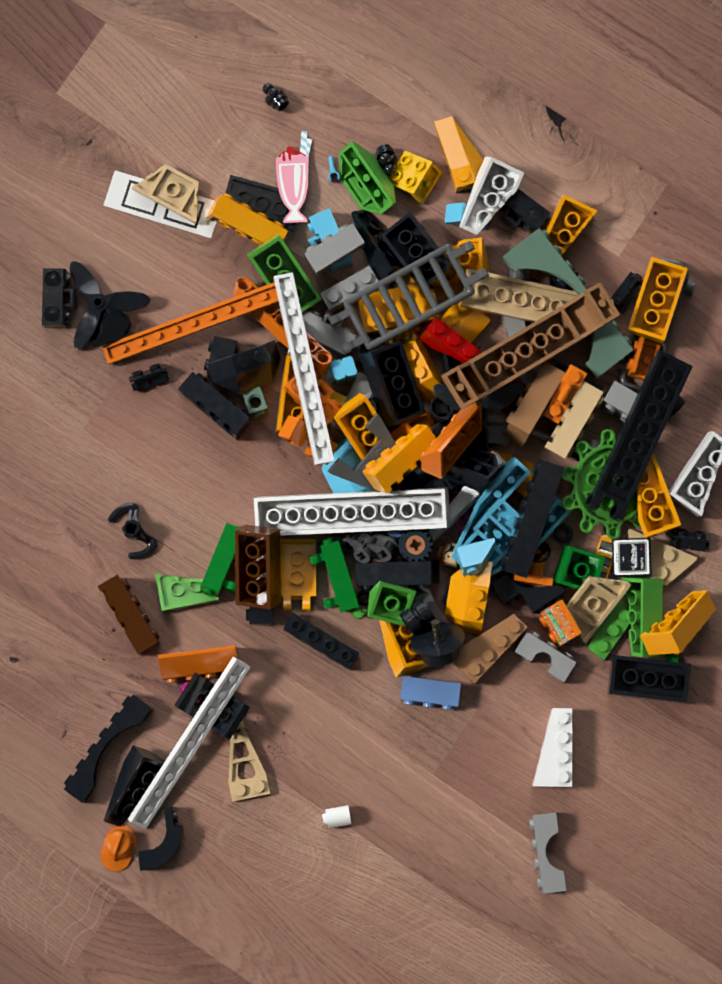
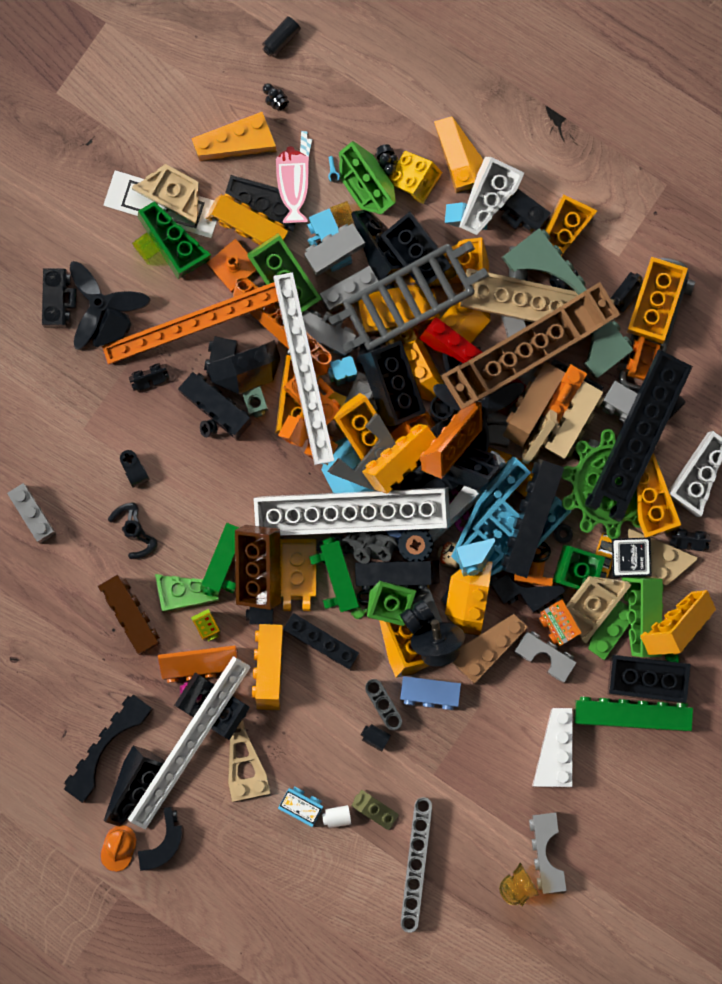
(31, 513): none -> light grey brick
(135, 471): none -> black piece
(146, 247): none -> clear neon green panel
(175, 245): none -> green wedge
(206, 625): none -> lime slope
(208, 428): none -> black bush
(231, 264): none -> orange tile
(236, 139): none -> light orange wedge
(268, 666): none -> light orange wedge
(281, 36): none -> black brick
(301, 807): none -> brick
(342, 213): none -> clear yellow plate
(374, 810): none -> olive bracket
(375, 737): none -> black brick
(380, 695): none -> dark grey beam
(416, 874): none -> light grey beam
(518, 888): none -> clear yellow helmet
(539, 437): none -> tan wing
(633, 715): none -> green brick

